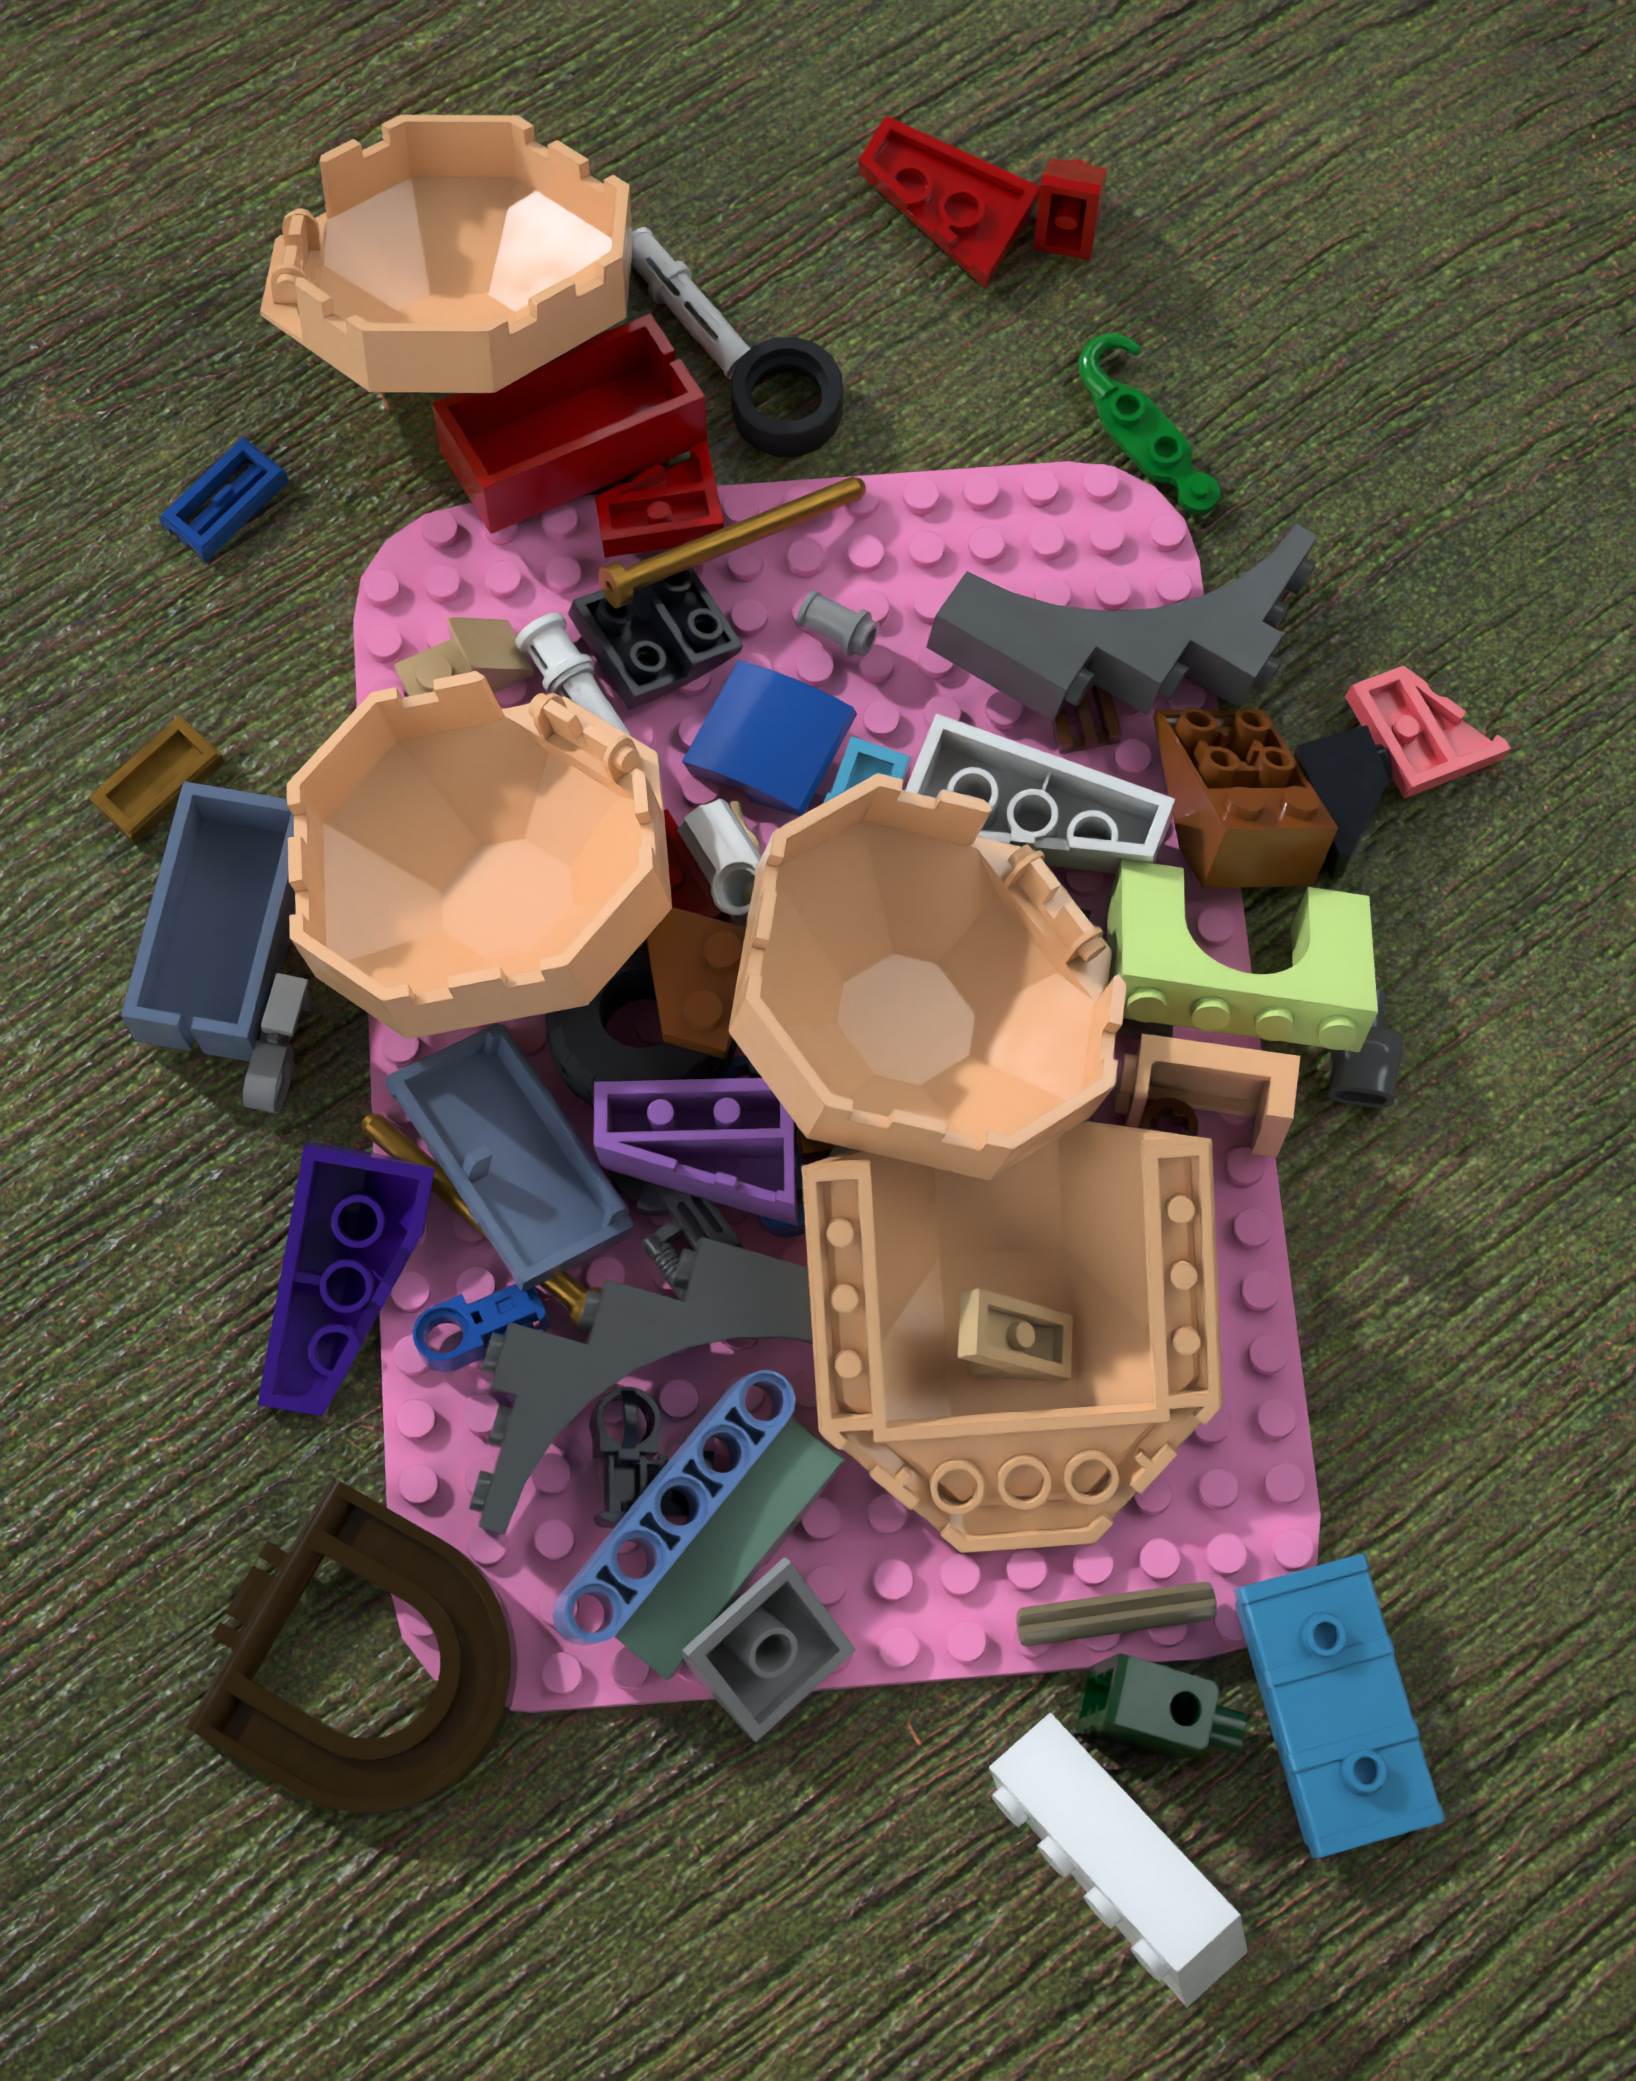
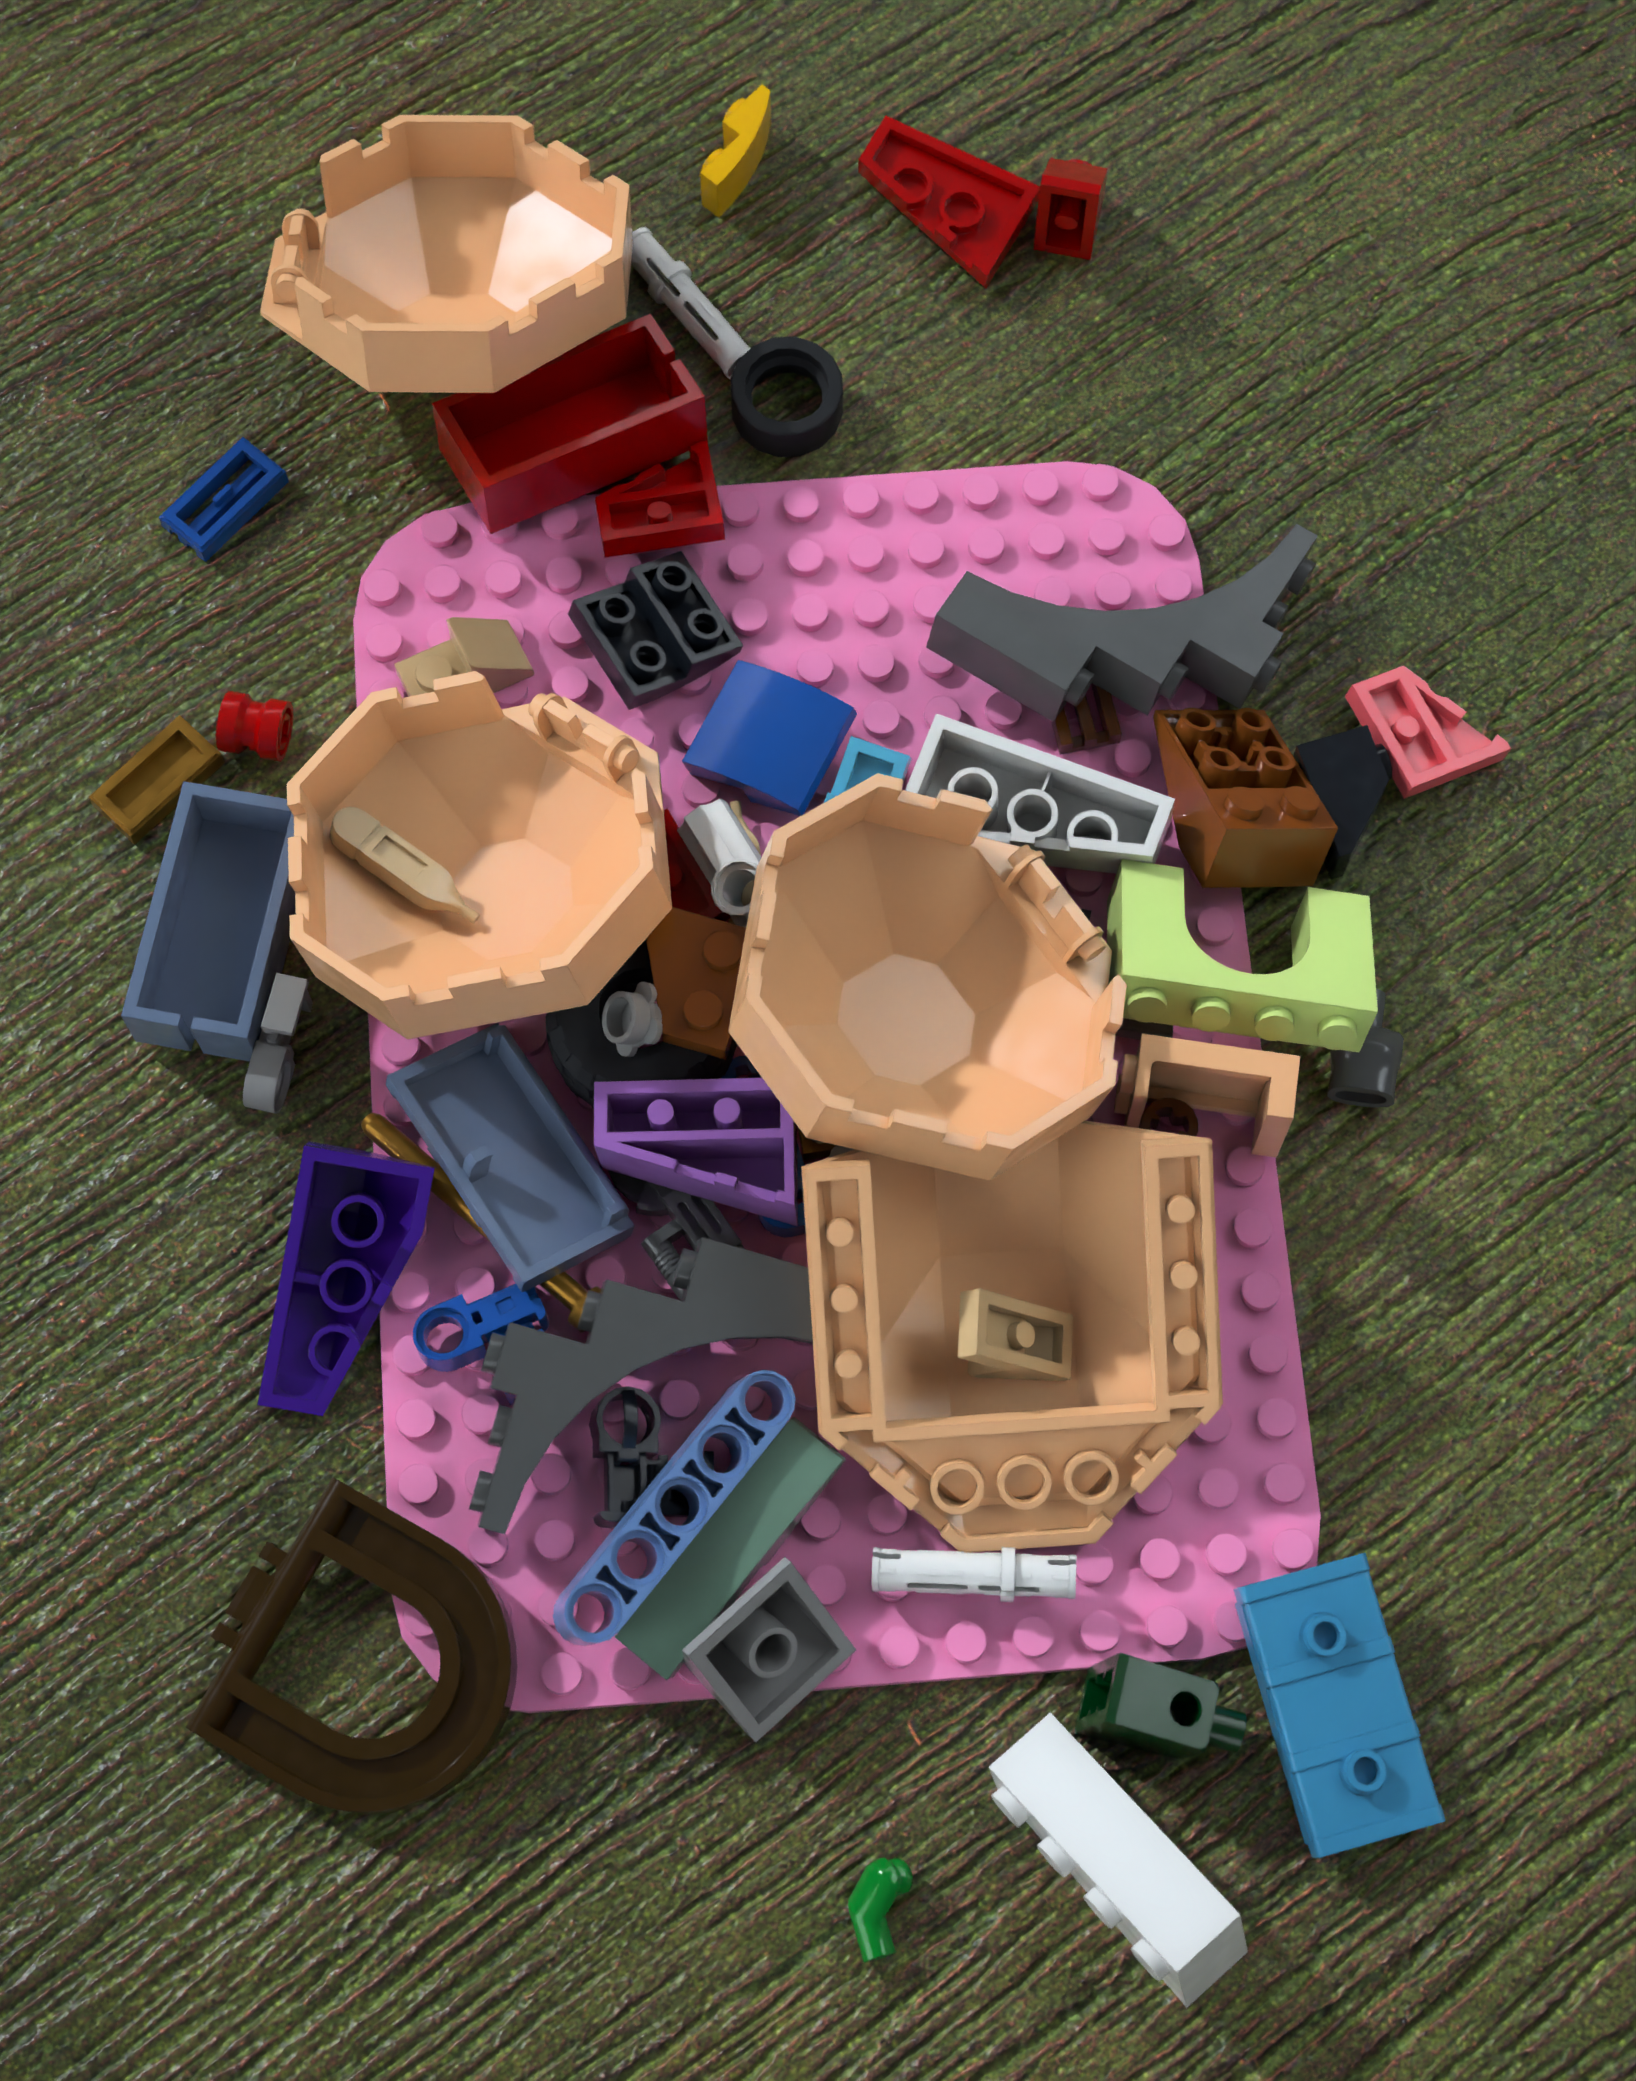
(254, 725): none -> red wheel
(396, 862): none -> tan piece
(564, 667): white pin -> none
(620, 582): pearl gold bar -> none
(632, 1019): none -> light grey plate
(744, 140): none -> yellow slope
(839, 624): light grey pin -> none
(871, 1901): none -> green arm
(974, 1573): none -> white pin
(1116, 1613): dark tan axle -> none
(1143, 429): green piece -> none

